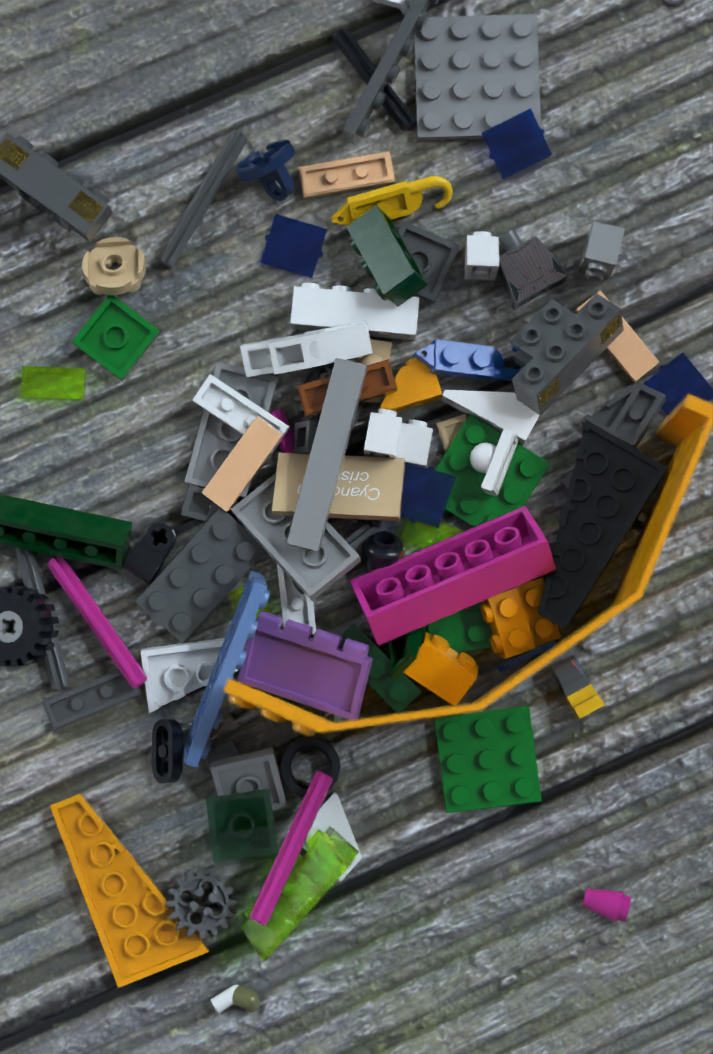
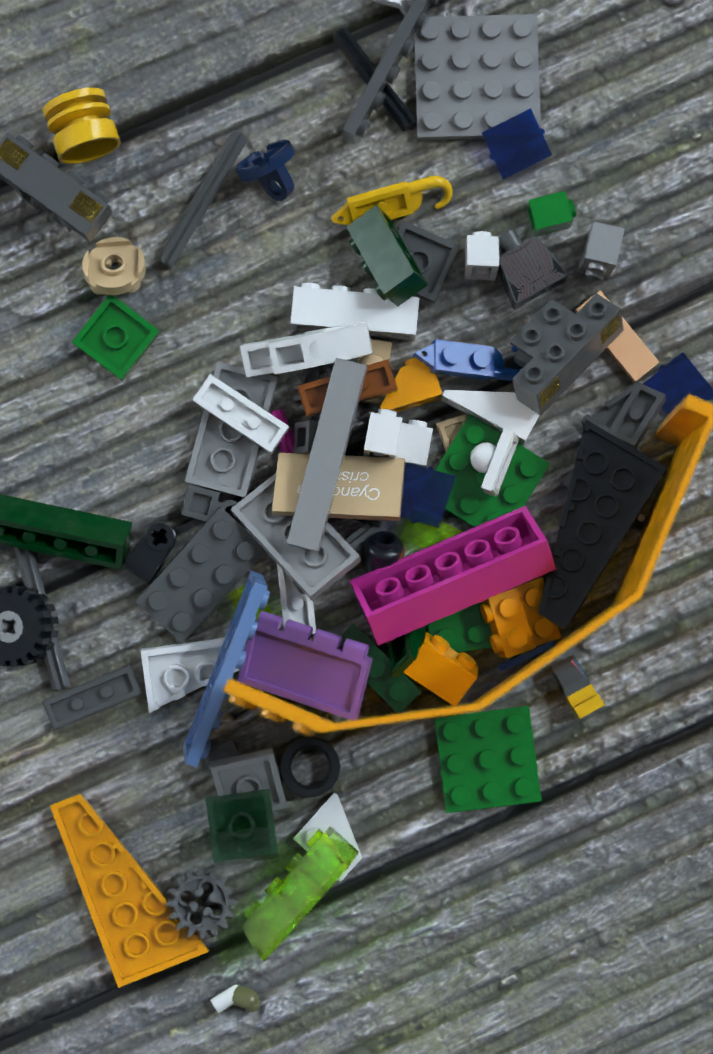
(53, 383): clear neon green tile -> none
(81, 125): none -> yellow wheel
(97, 621): dark pink axle -> none
(167, 751): black plate -> none
(242, 463): light nougat tile -> none
(291, 848): dark pink axle -> none
(294, 246): clear blue piece -> none
(346, 175): light nougat tile -> none
(550, 213): none -> green brick
(607, 903): dark pink cone -> none

